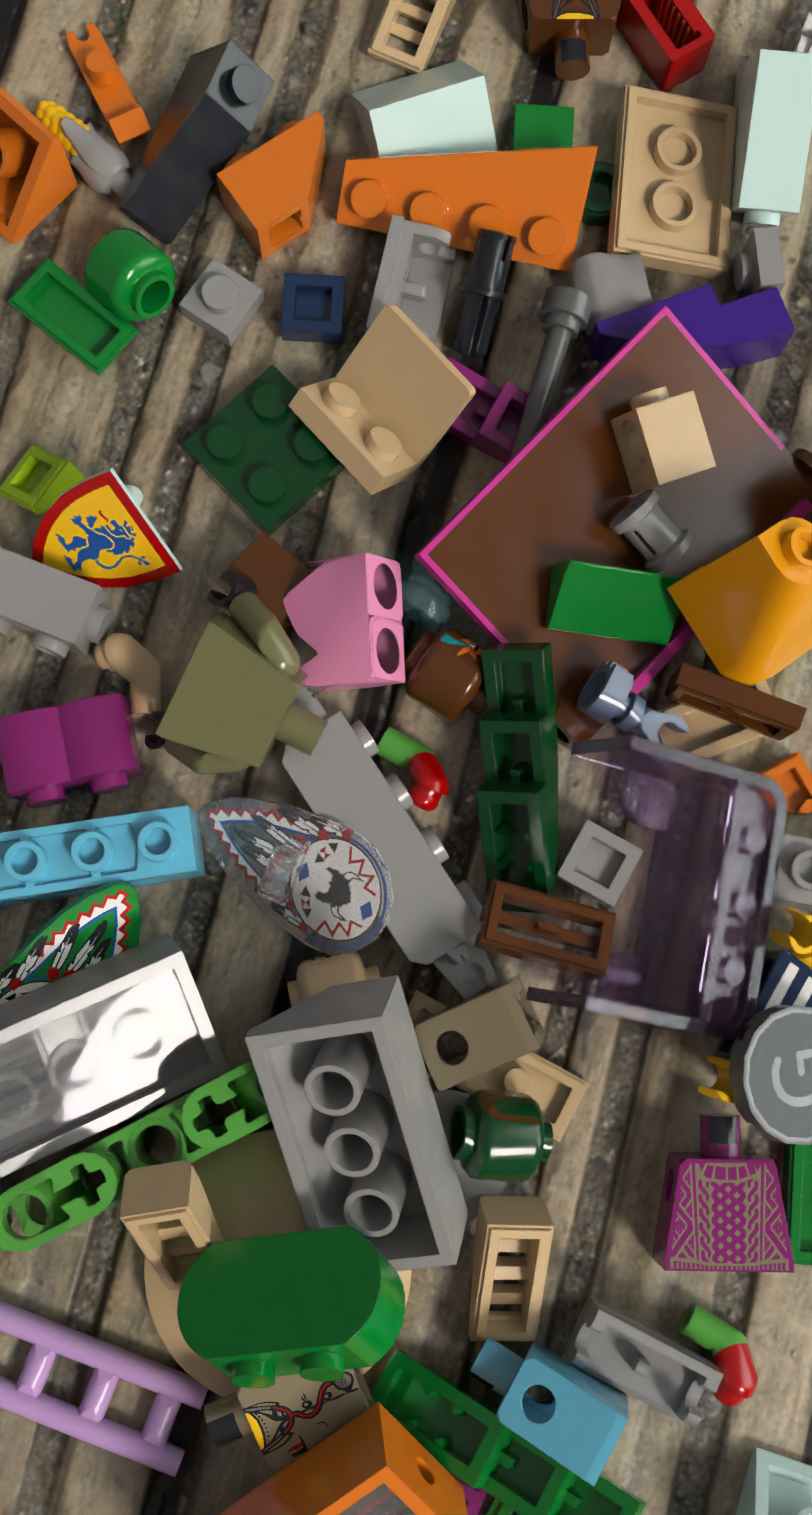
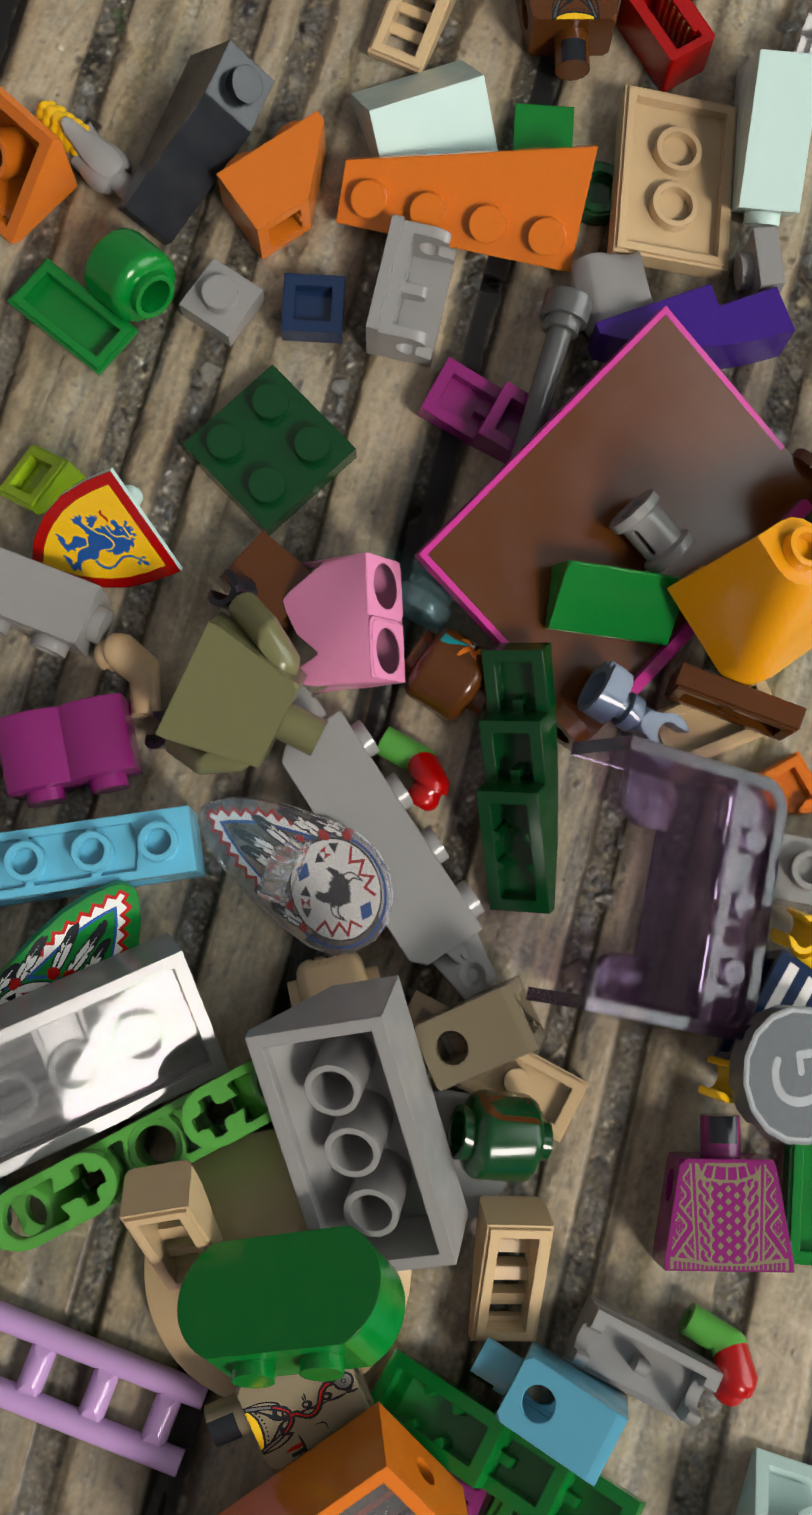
(108, 86): orange piece -> none
(385, 402): tan bracket -> none
(483, 291): black axle -> none
(541, 954): reddish brown tile -> none
(598, 863): light grey plate -> none
(662, 439): tan brick -> none

